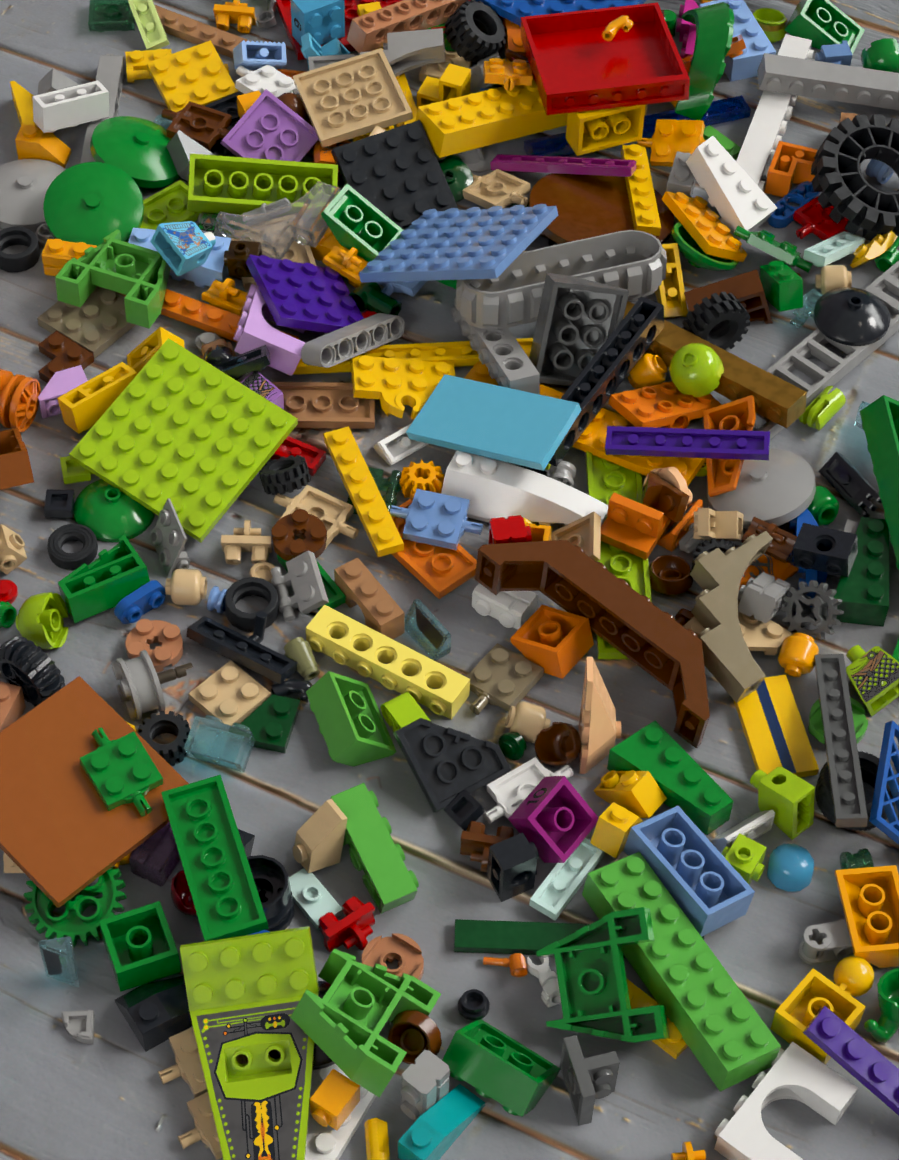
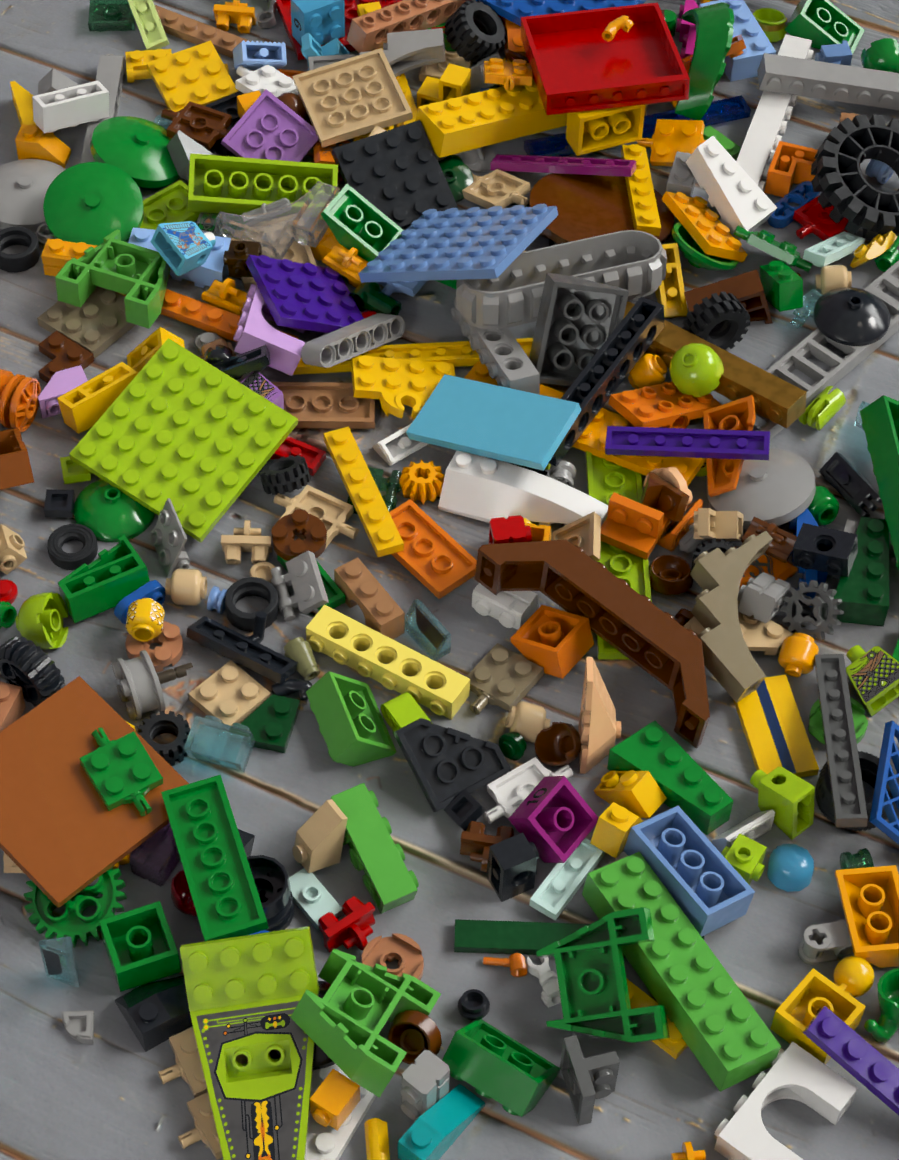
(145, 619): none -> yellow head
(436, 519): medium blue plate -> none

